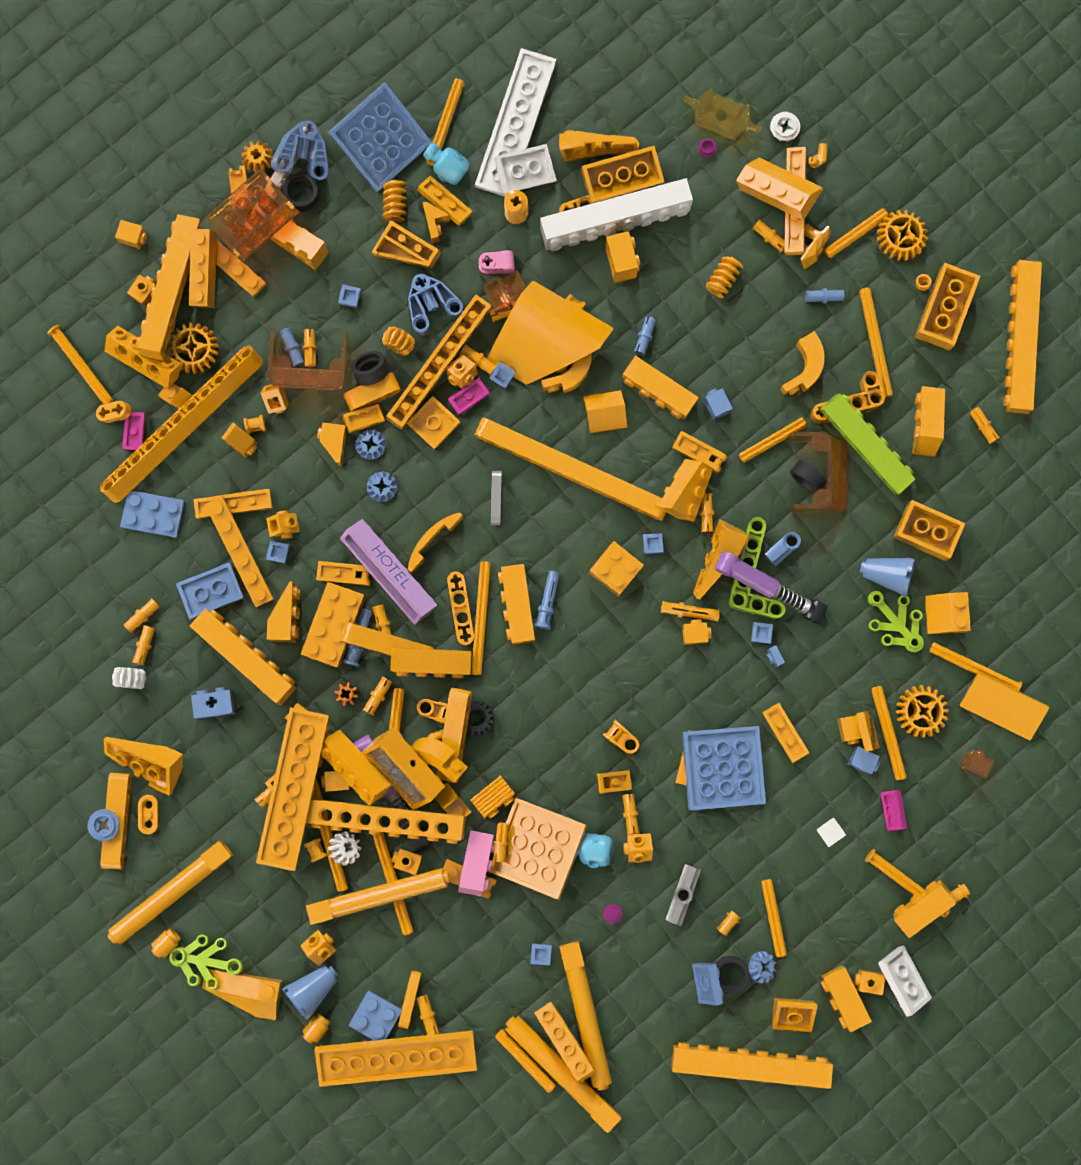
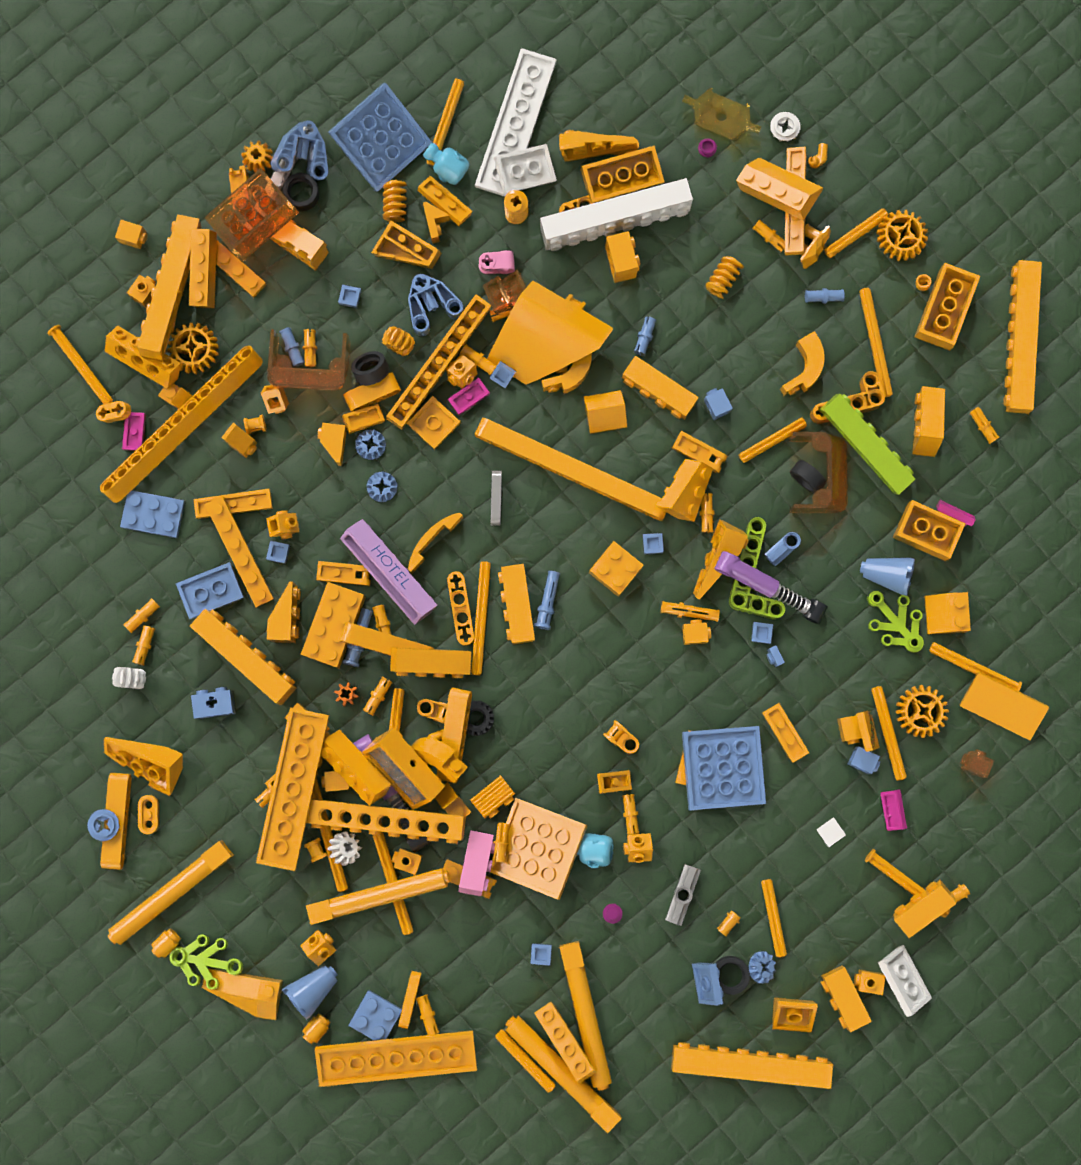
(956, 513): none -> dark pink plate

